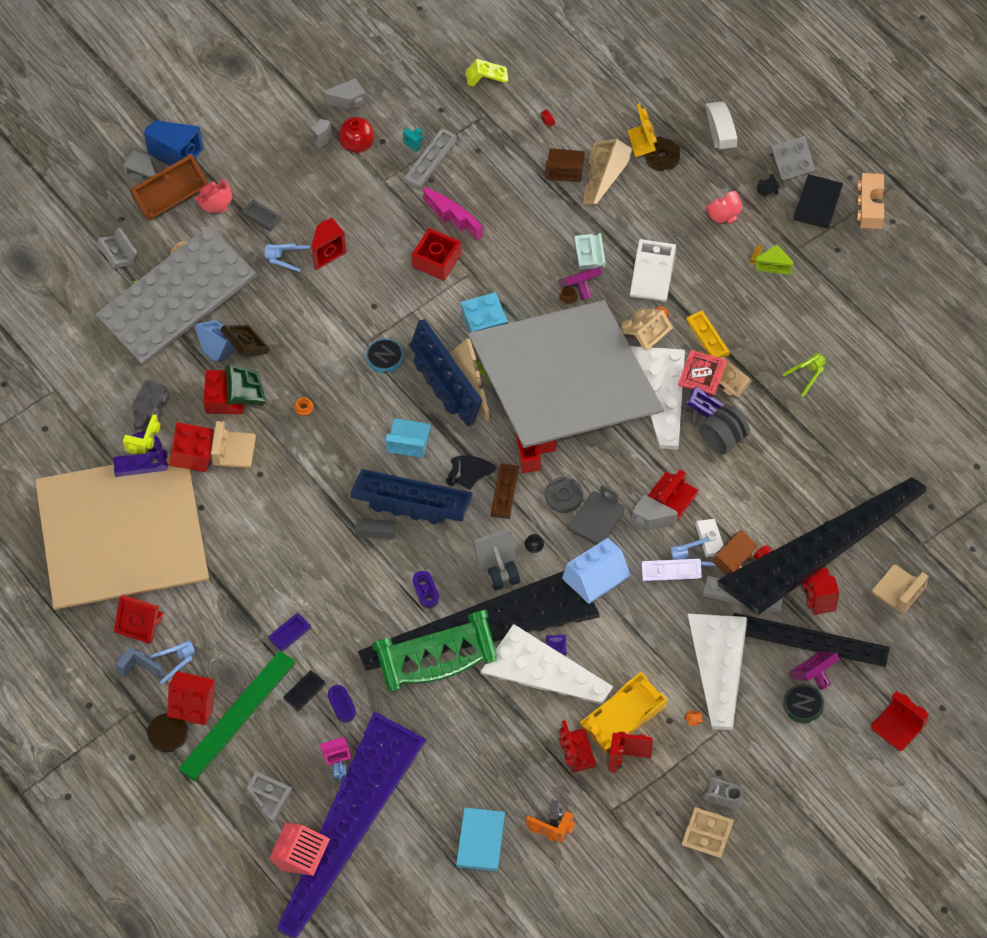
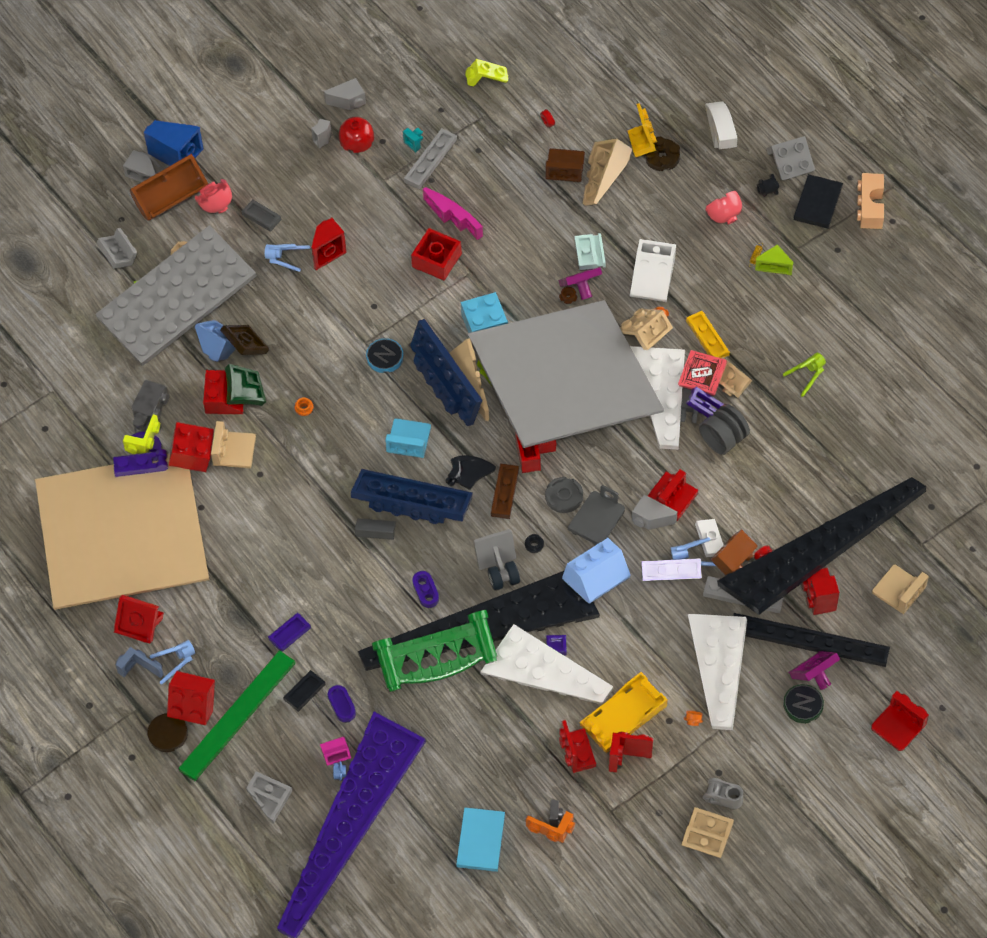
(298, 849): coral slope -> none

